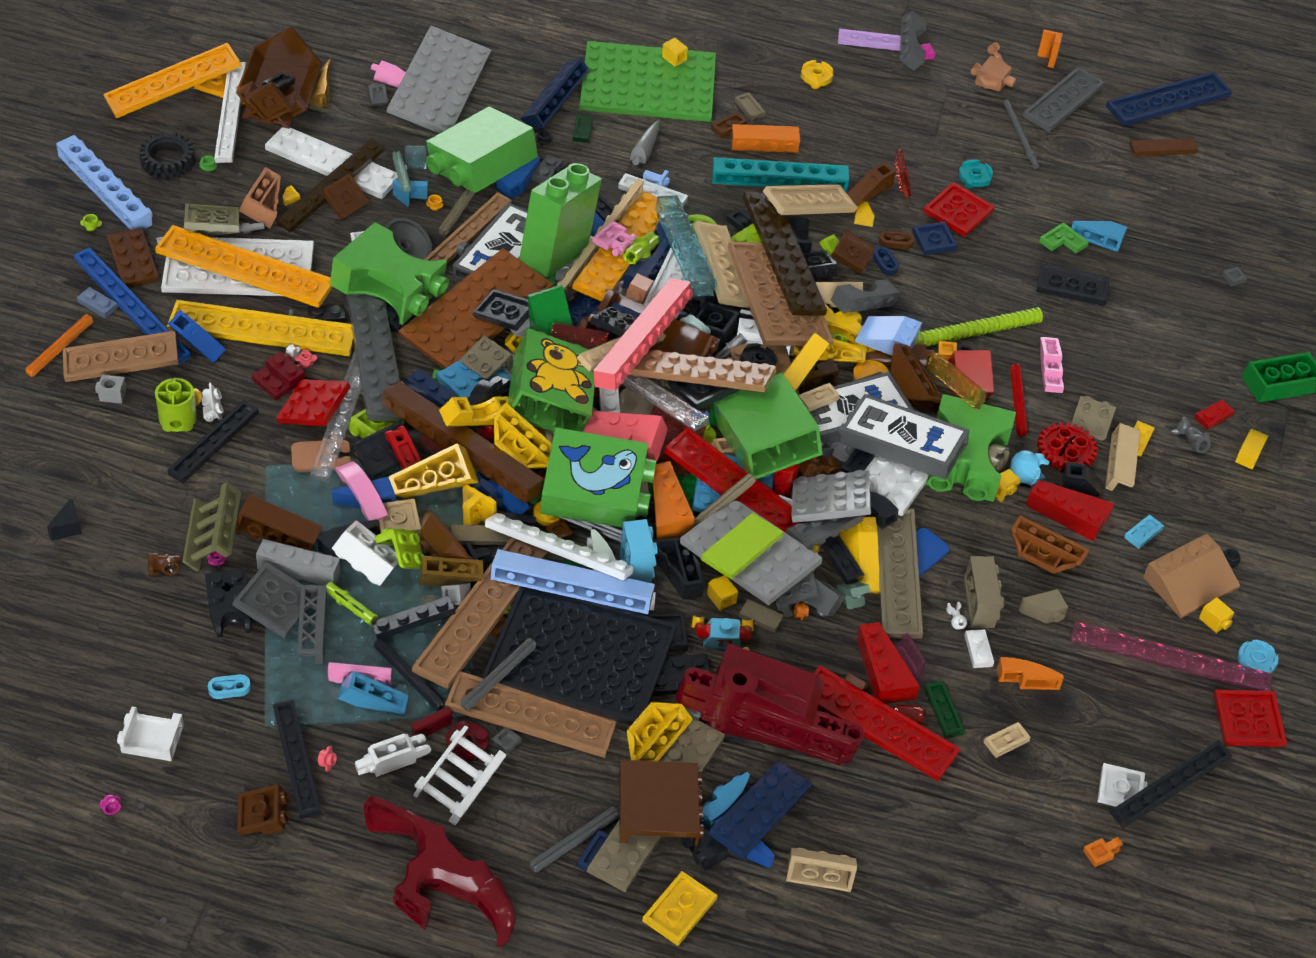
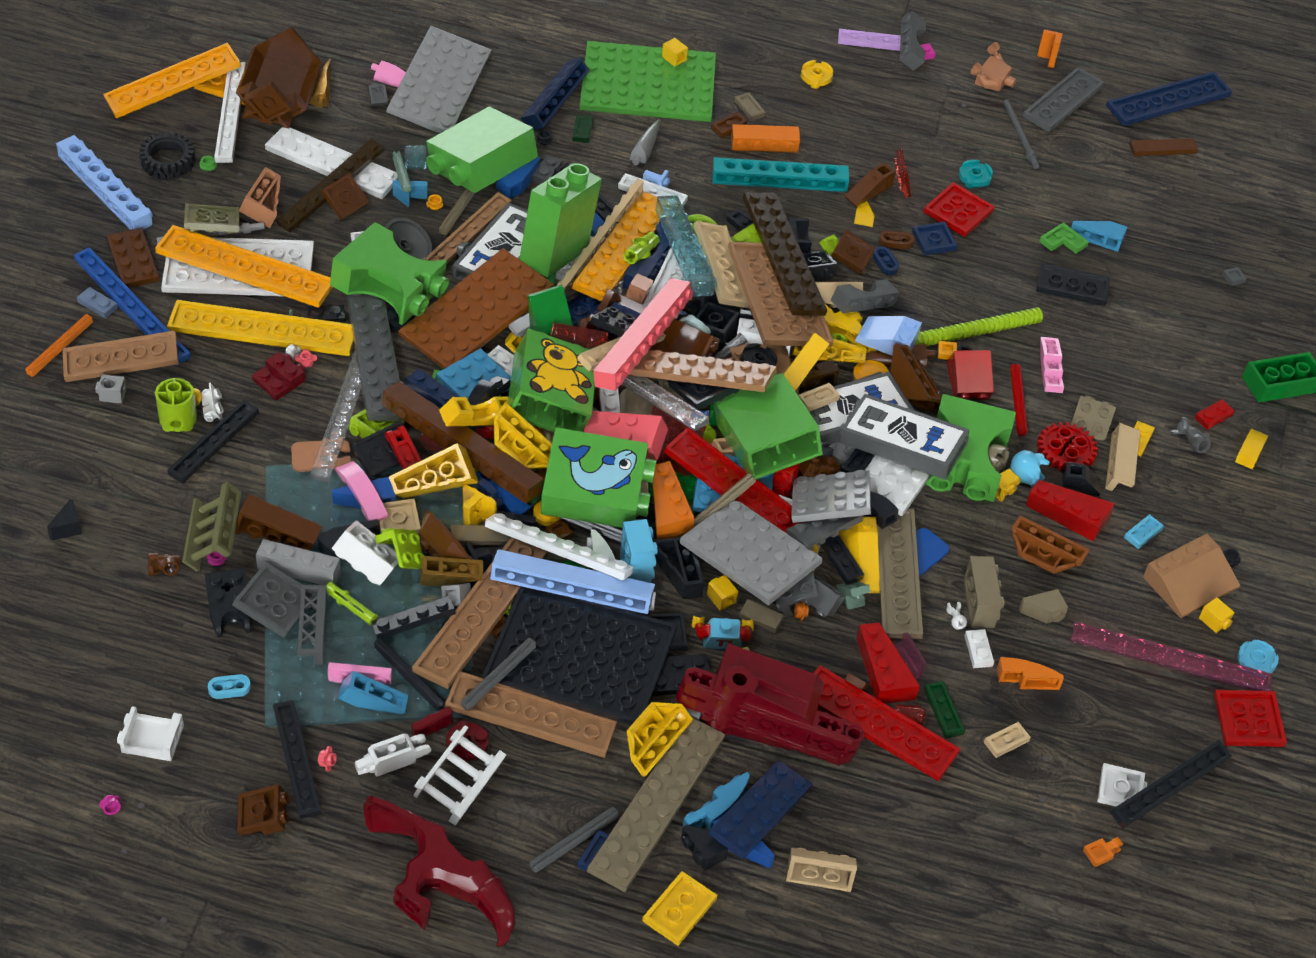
(91, 222): lime plate -> none
(196, 336): blue slope -> none
(281, 80): black plate -> none
(290, 195): yellow tile -> none
(313, 402): red plate -> none
(487, 358): dark tan bracket -> none
(503, 310): black tile -> none
(506, 740): dark grey tile -> none
(610, 237): bright pink plate -> none
(660, 799): reddish brown panel -> none
(741, 545): lime tile -> none
(809, 199): tan plate -> none
(956, 380): clear yellow plate -> none

